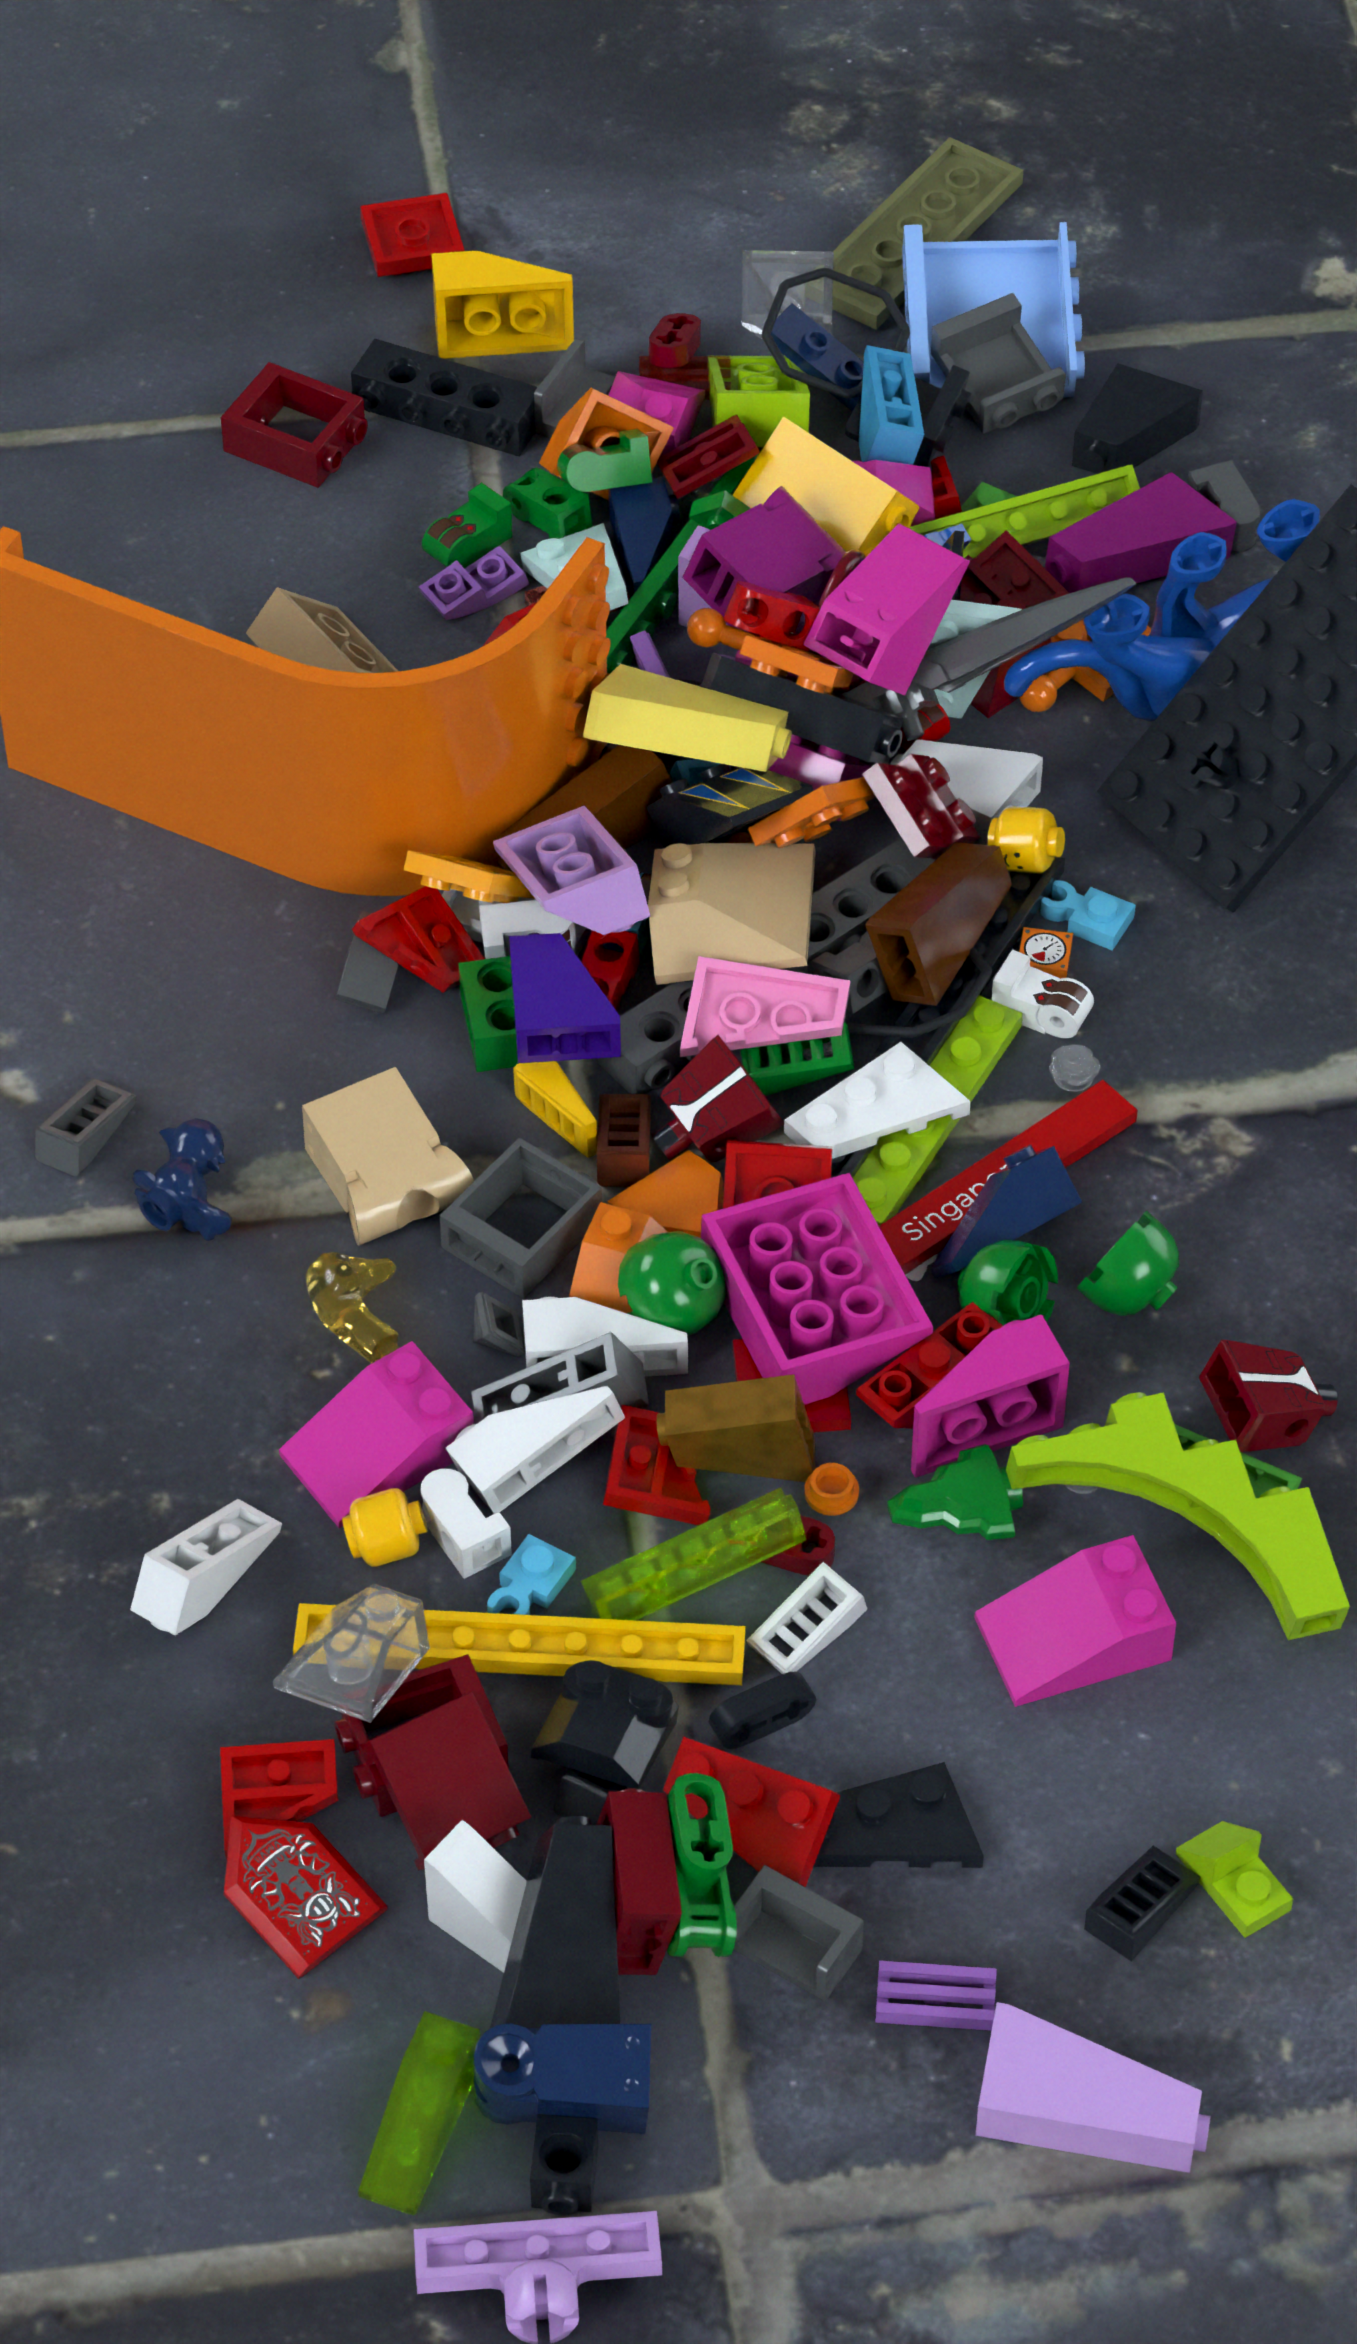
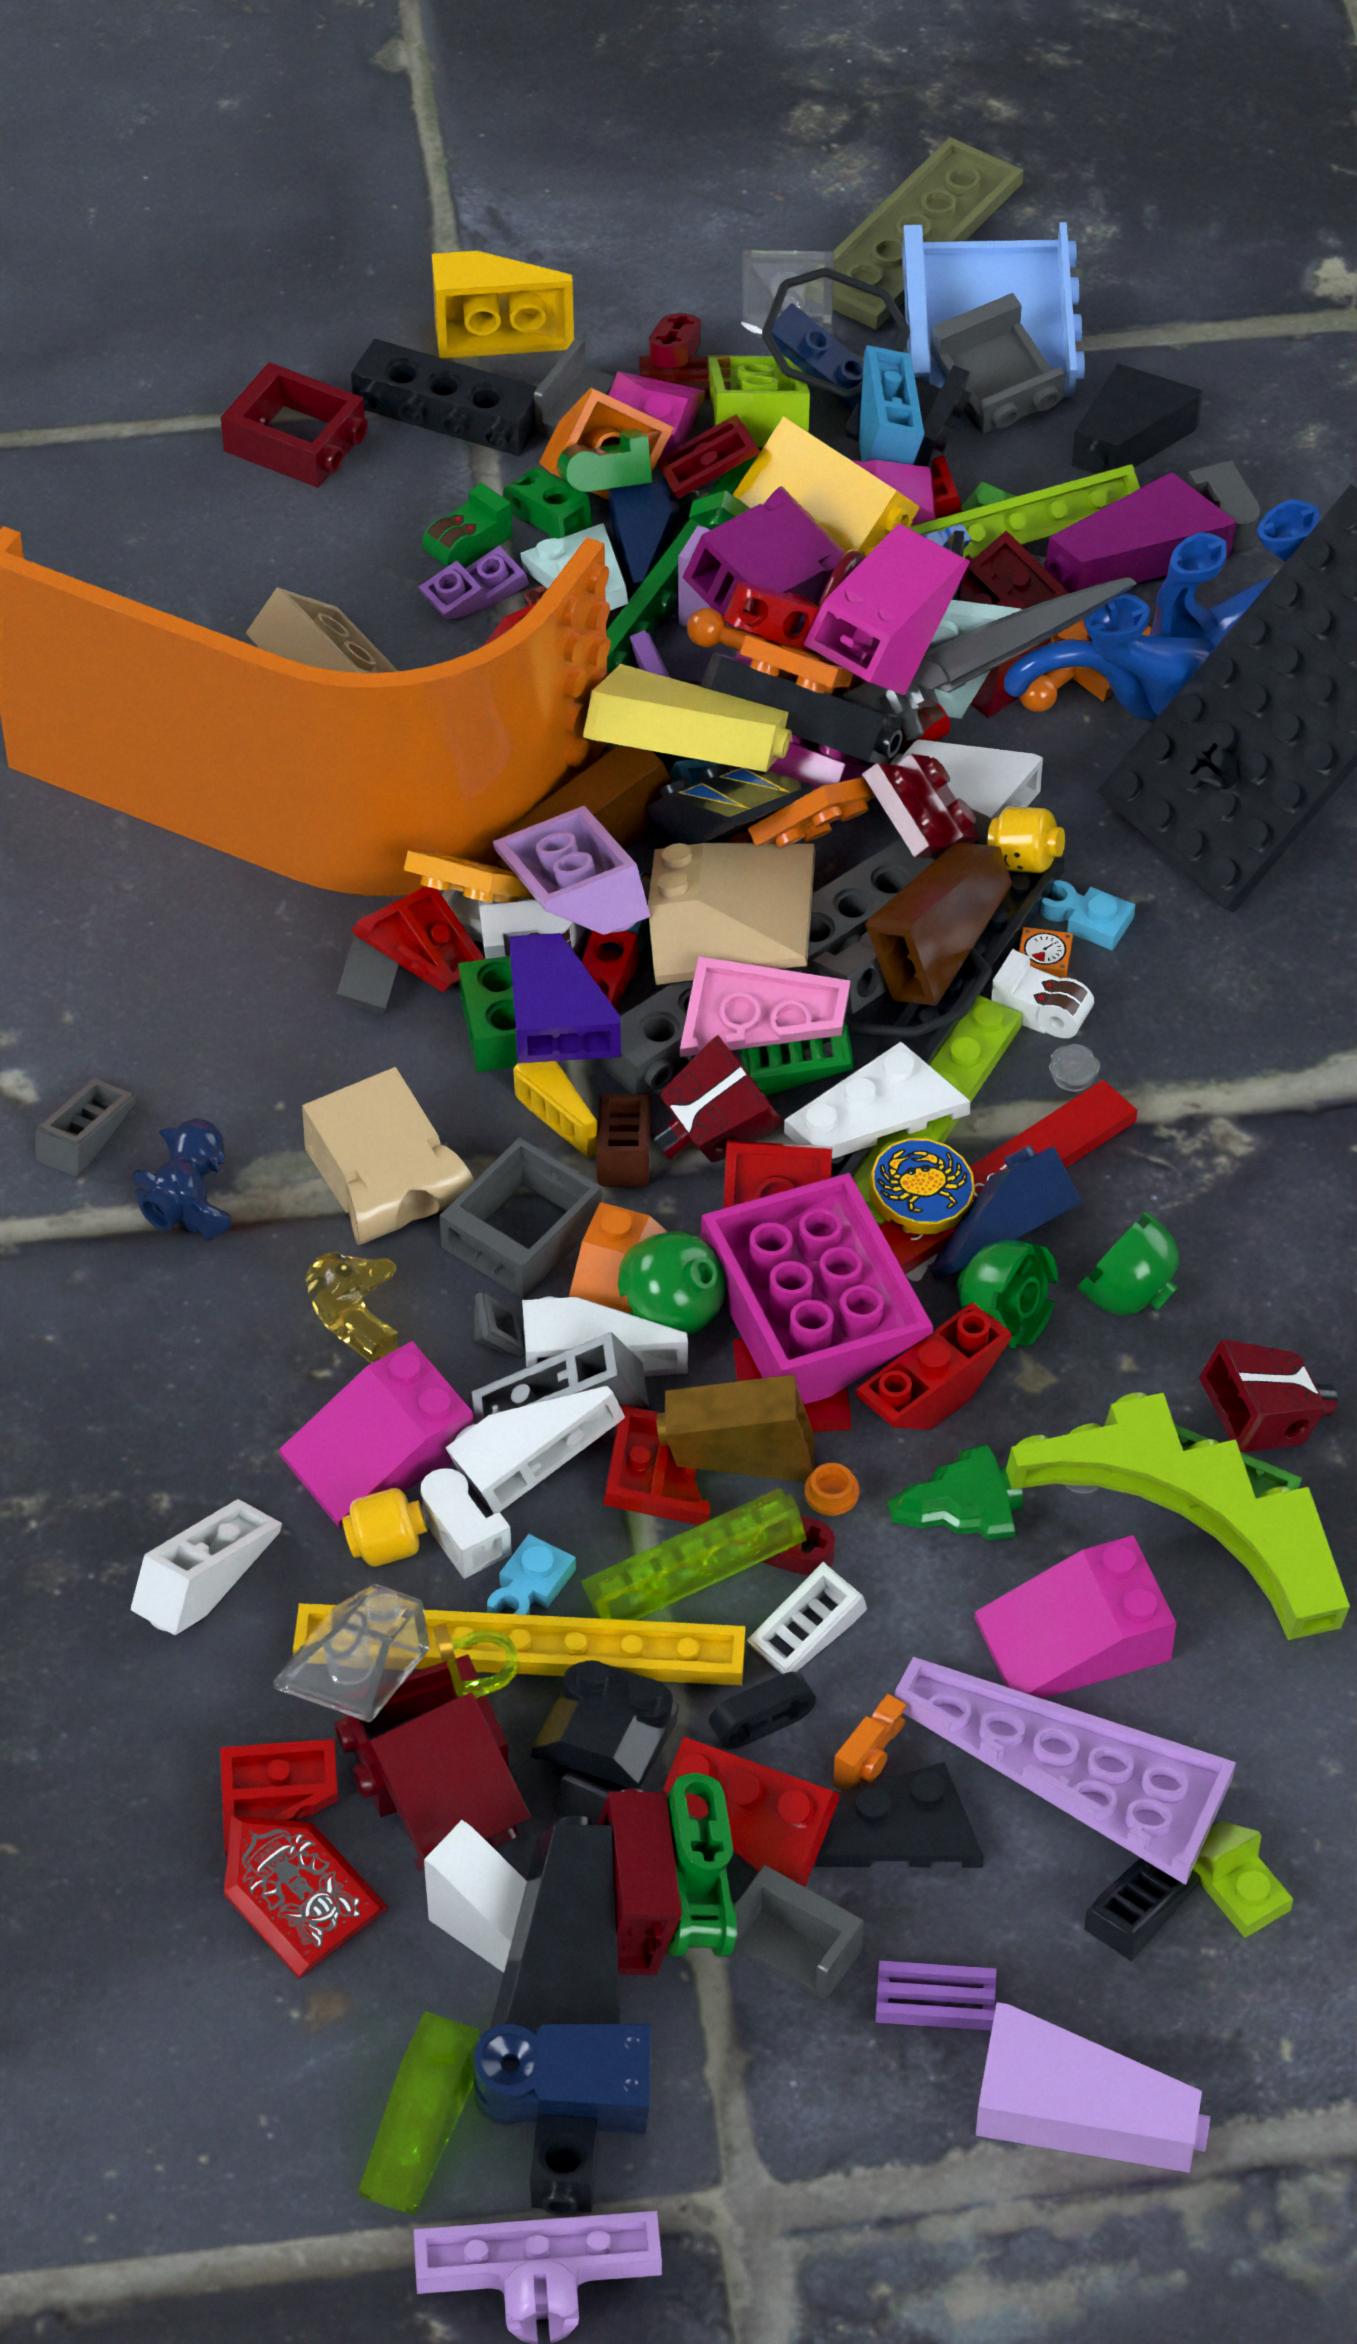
(408, 232): red plate -> none
(484, 1685): none -> clear neon green piece
(676, 1194): orange slope -> none
(863, 1752): none -> orange plate
(921, 1185): none -> tile
(994, 1397): dark pink slope -> none
(1111, 1777): none -> lavender wing

